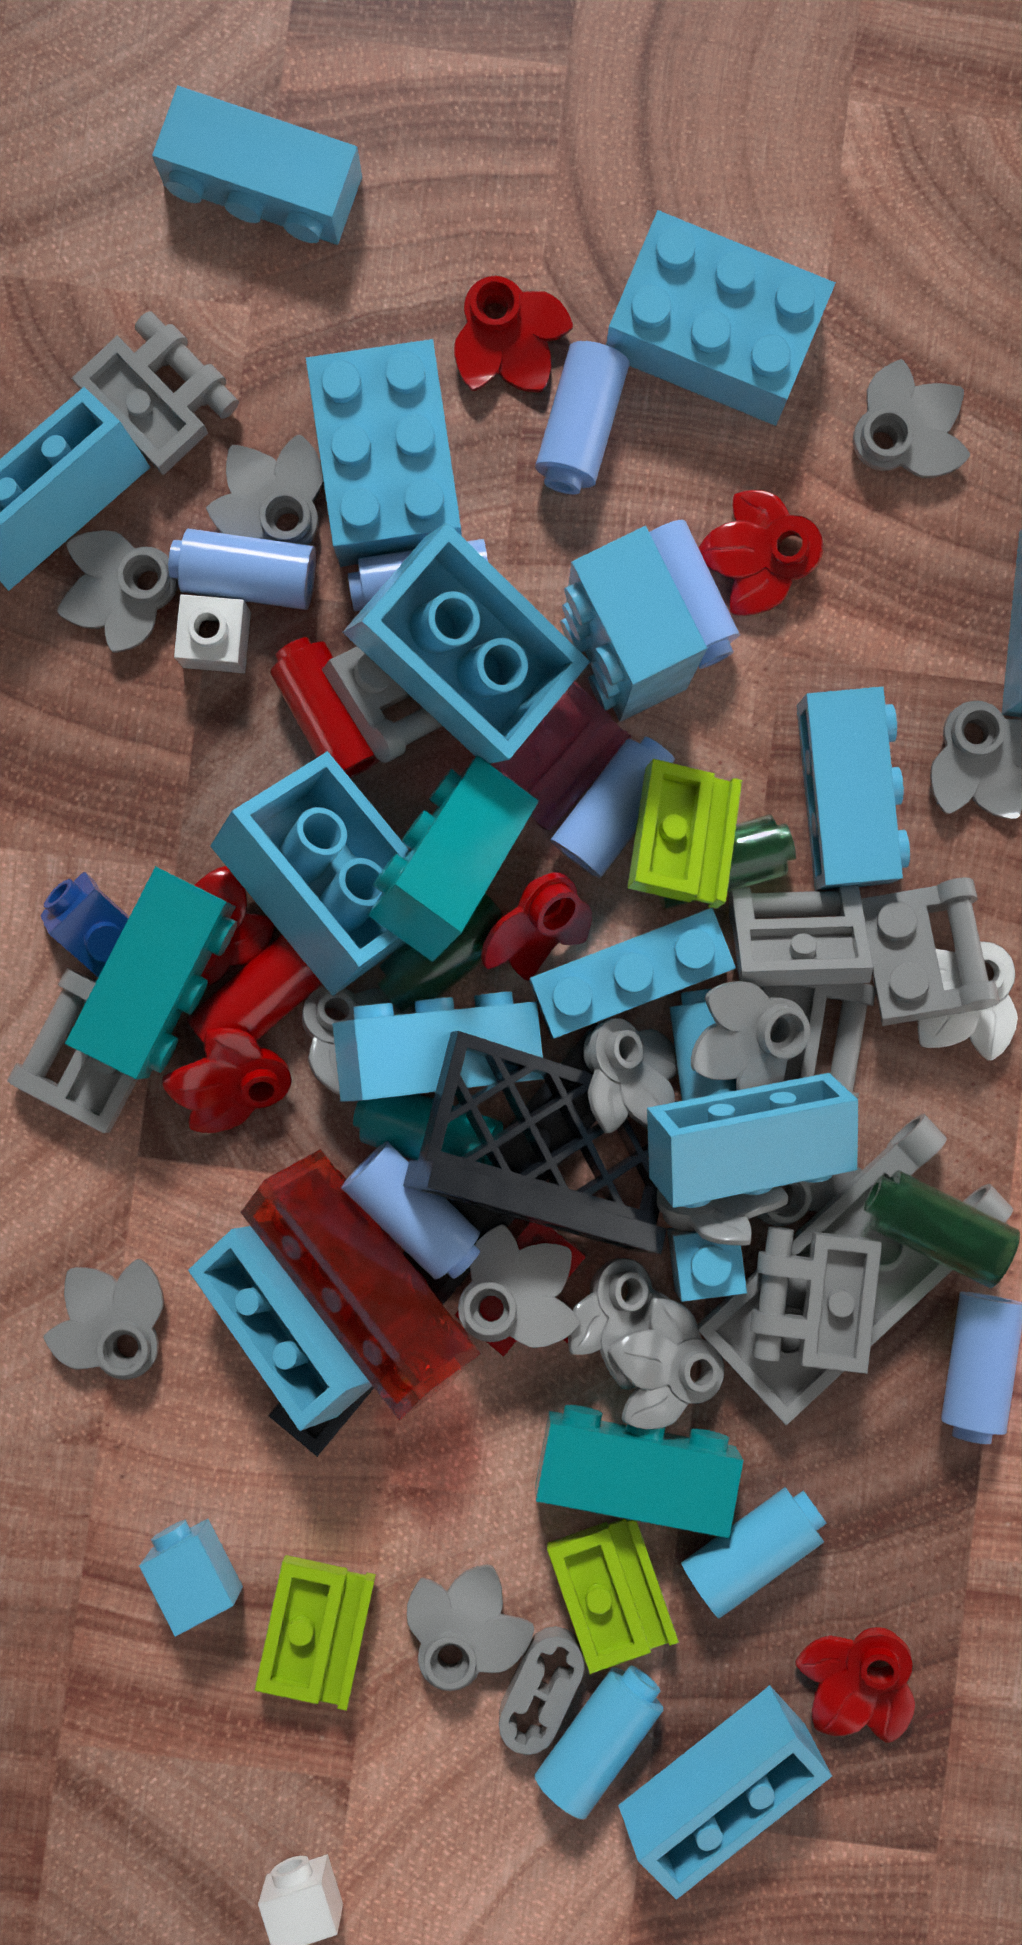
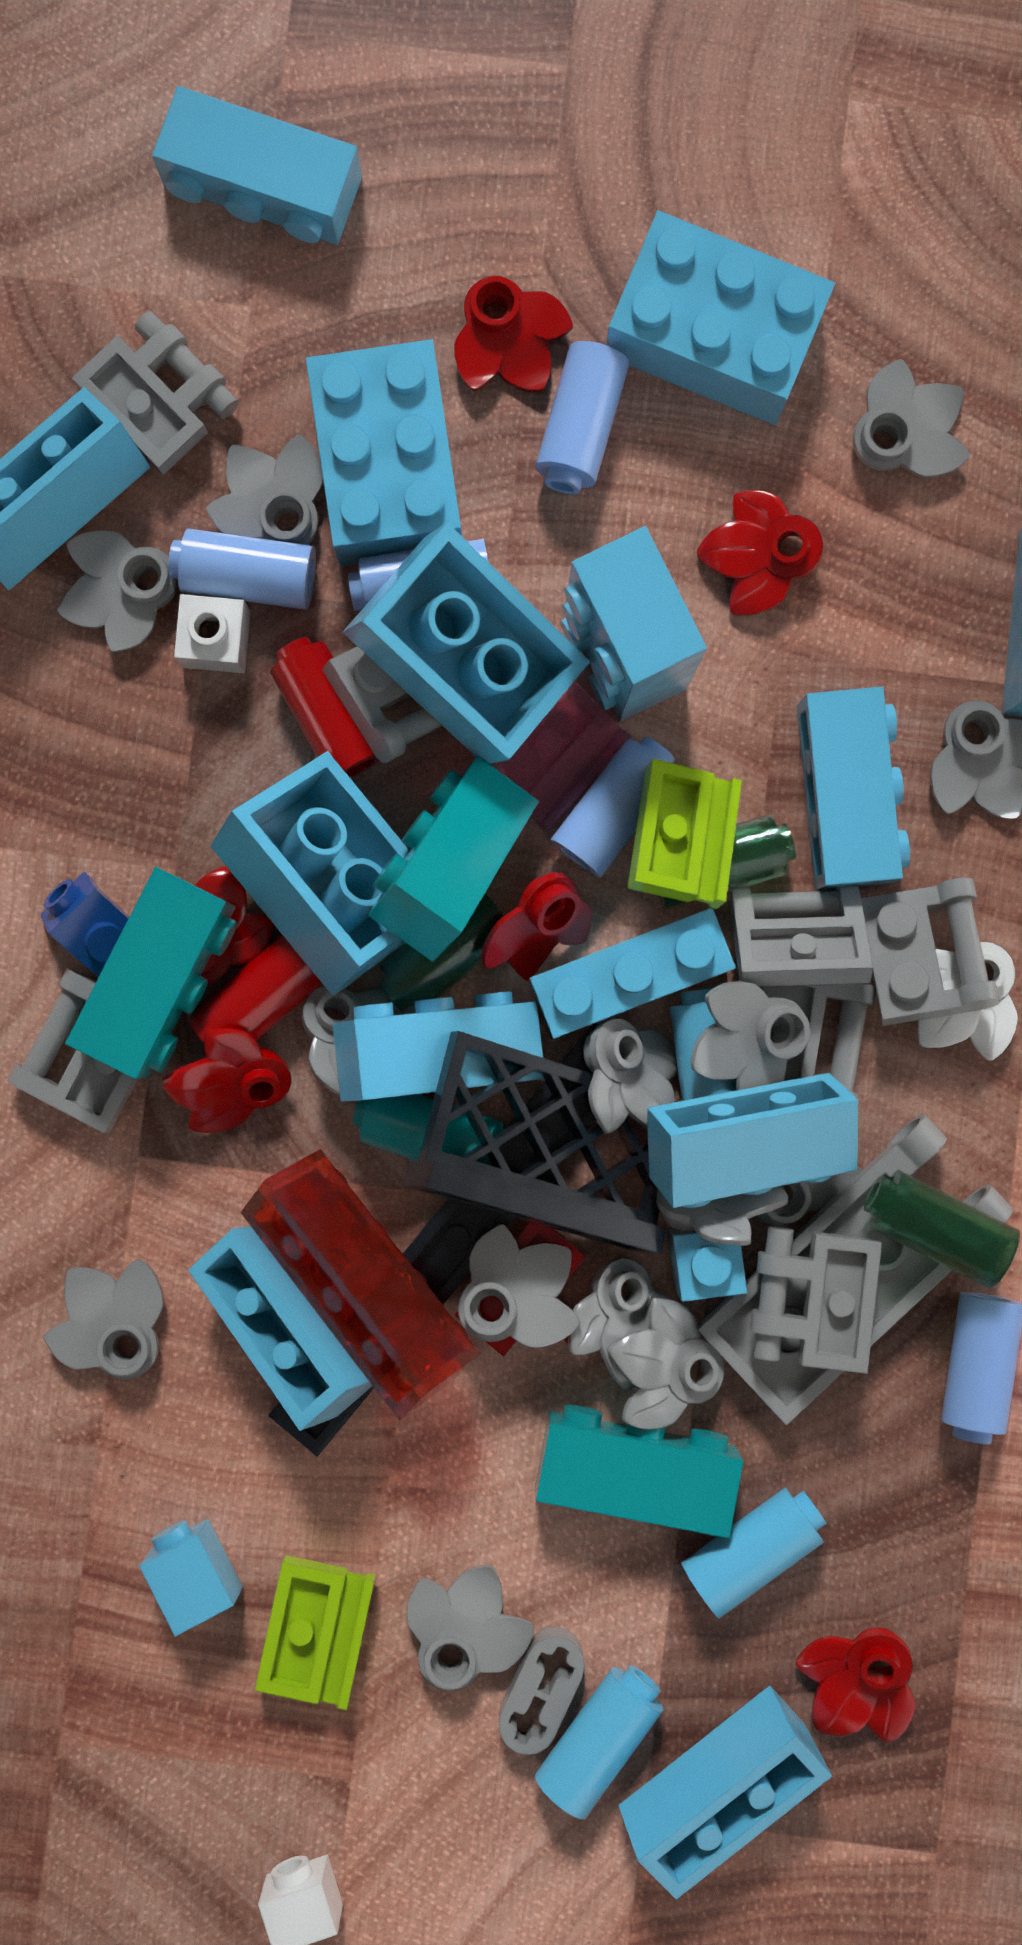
(418, 1221): light blue brick -> none
(611, 1593): lime plate -> none
(697, 589): light blue brick -> none

